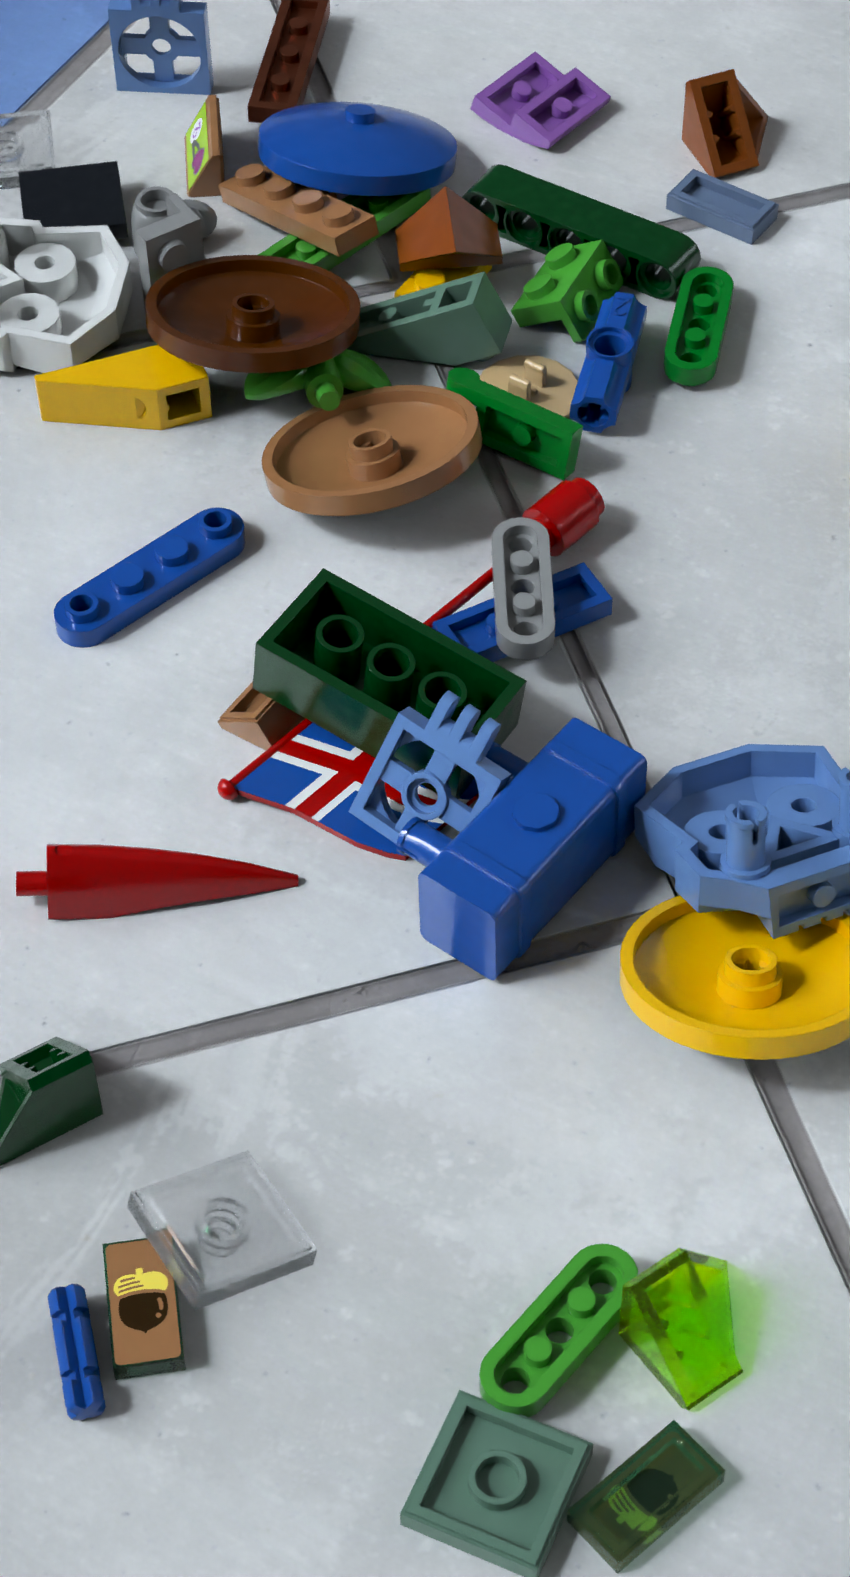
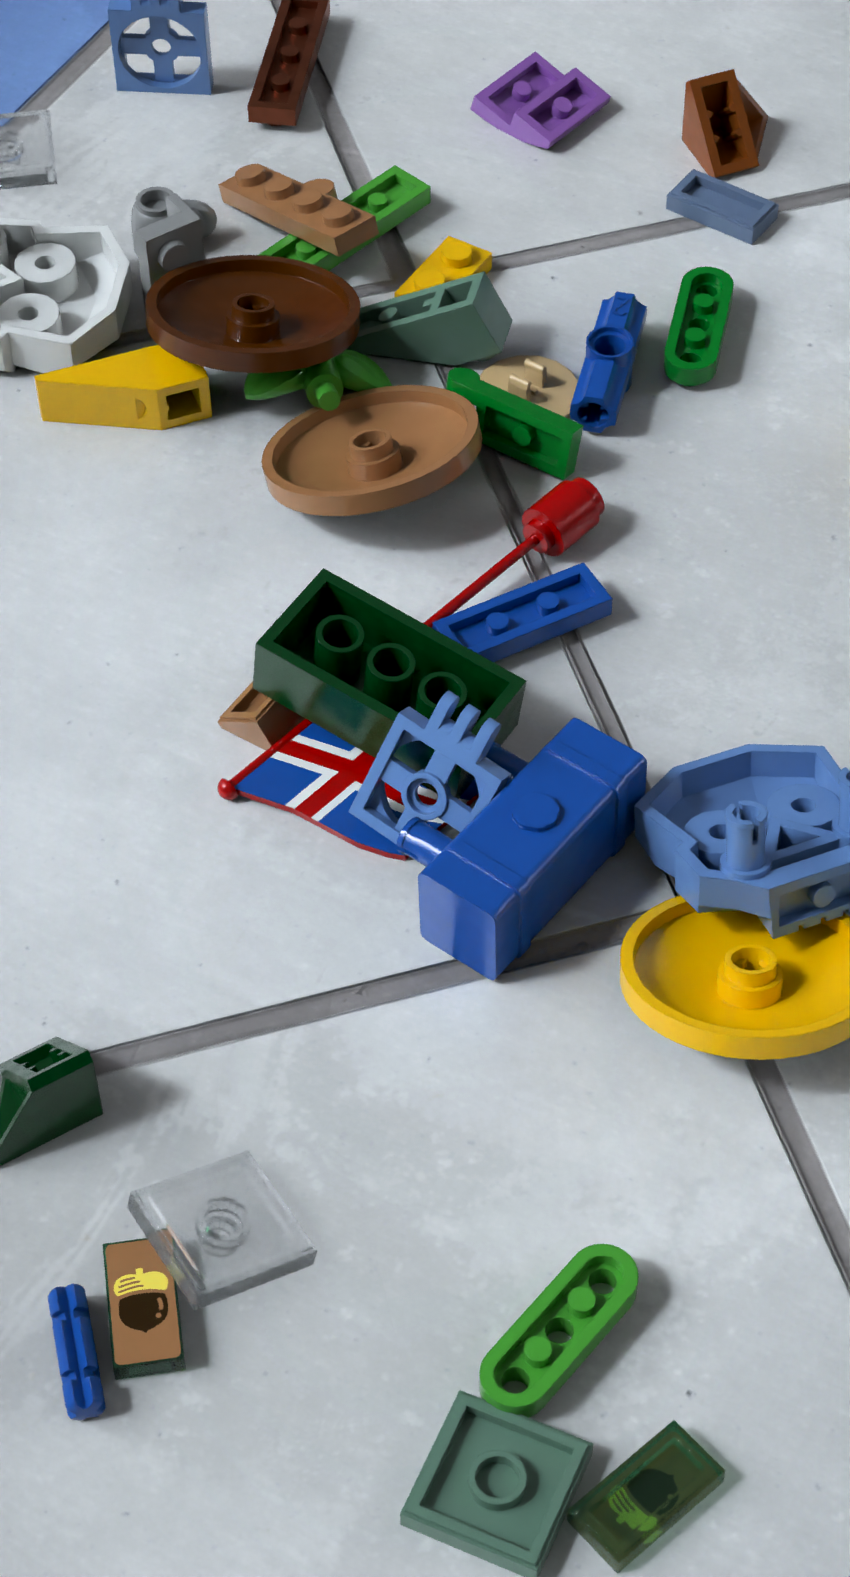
(75, 197): black tile -> none
(126, 880): red piece -> none
(149, 577): blue plate -> none
(205, 151): medium nougat slope -> none
(357, 148): blue dish -> none
(447, 235): dark orange slope -> none
(523, 588): light grey plate -> none
(548, 215): dark green beam -> none
(570, 288): bright green bracket -> none
(682, 1324): clear neon green slope -> none

